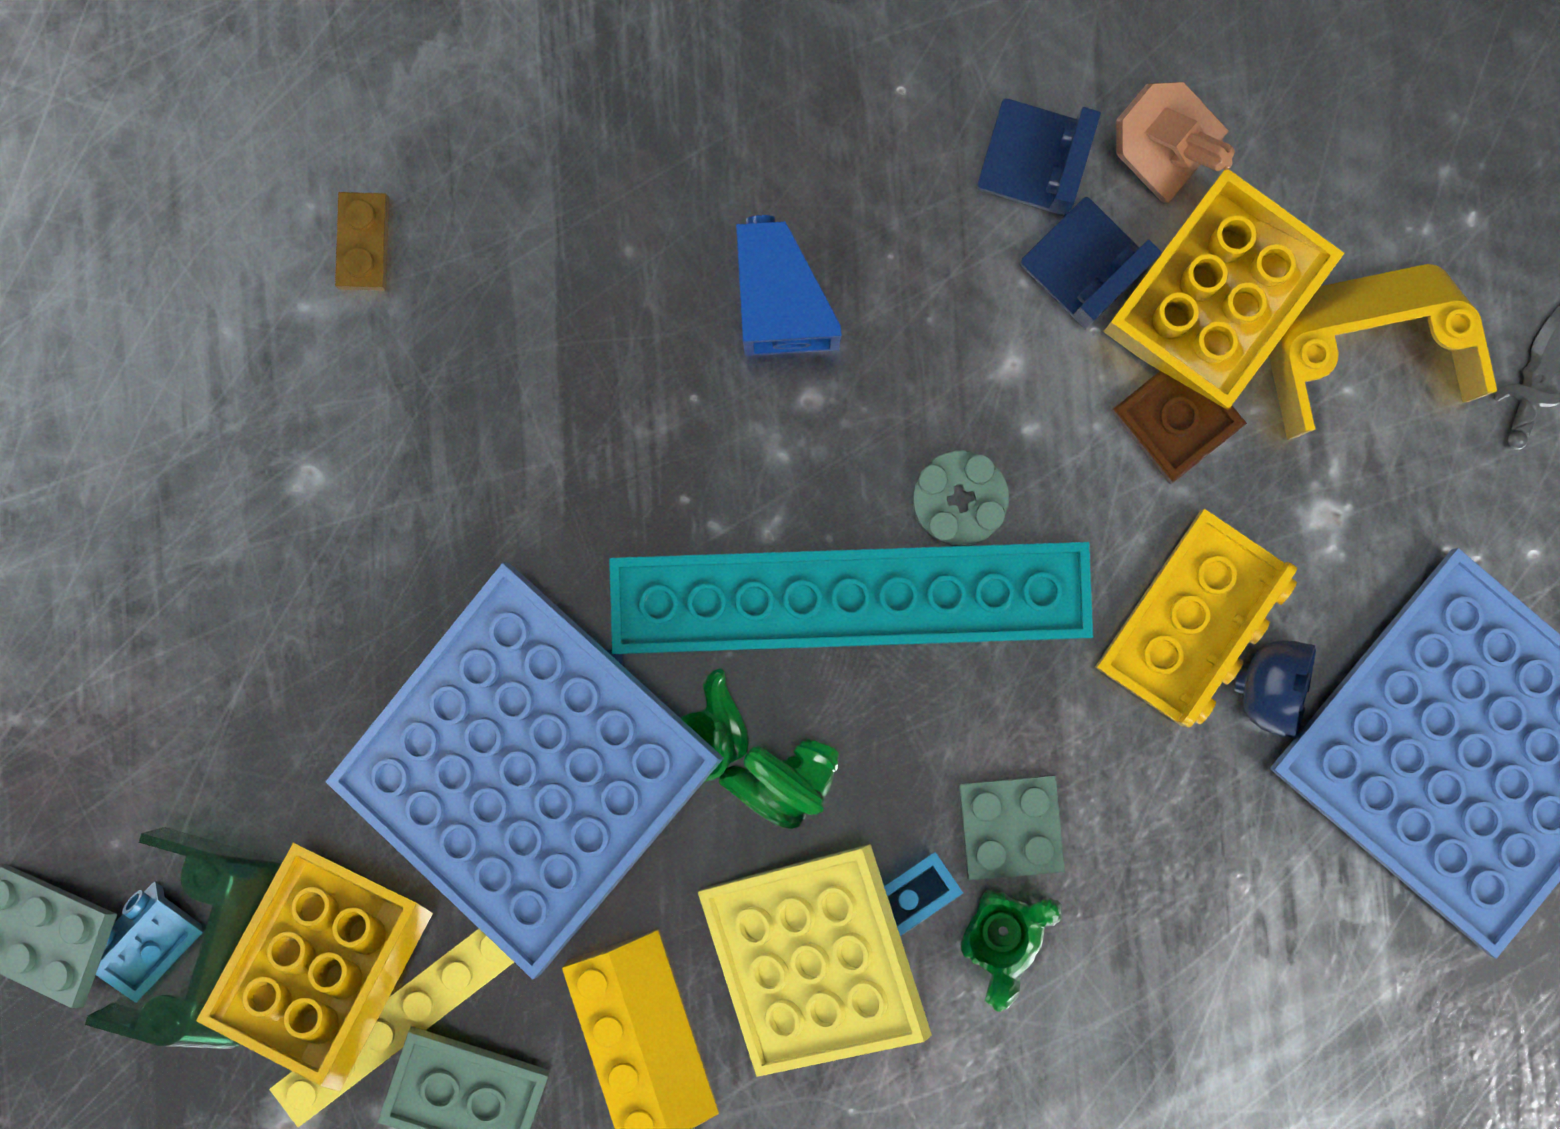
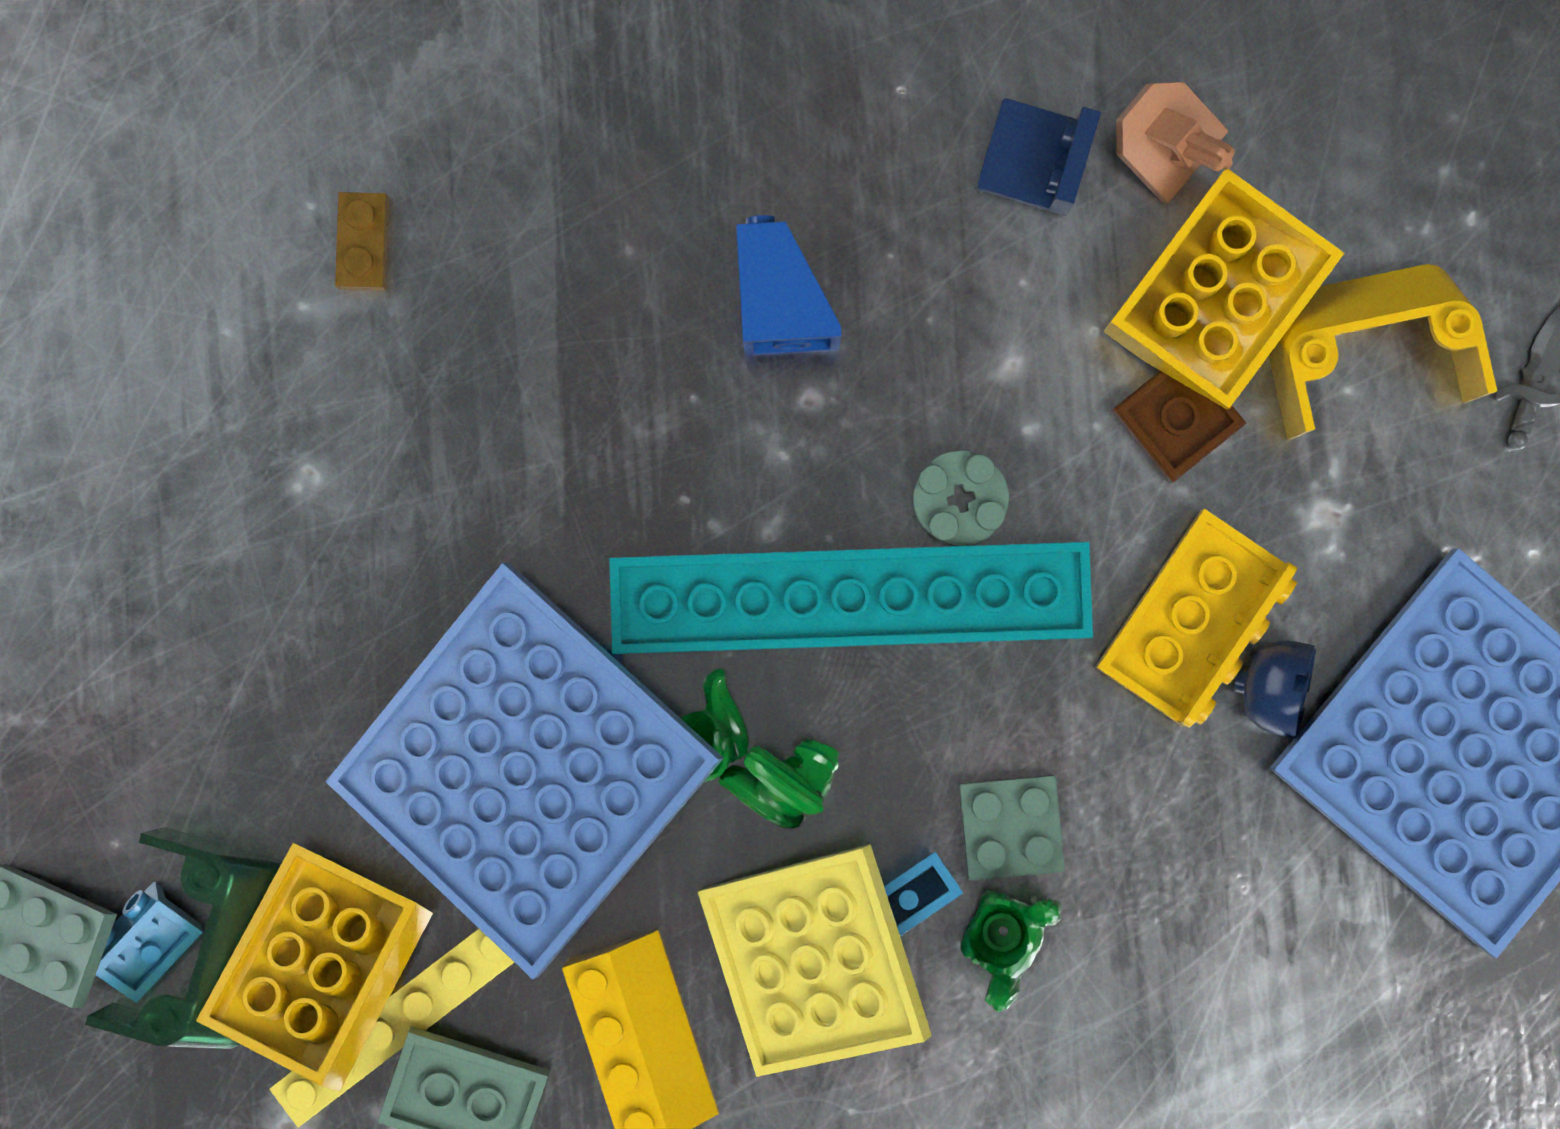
(1087, 262): dark blue bracket -> none

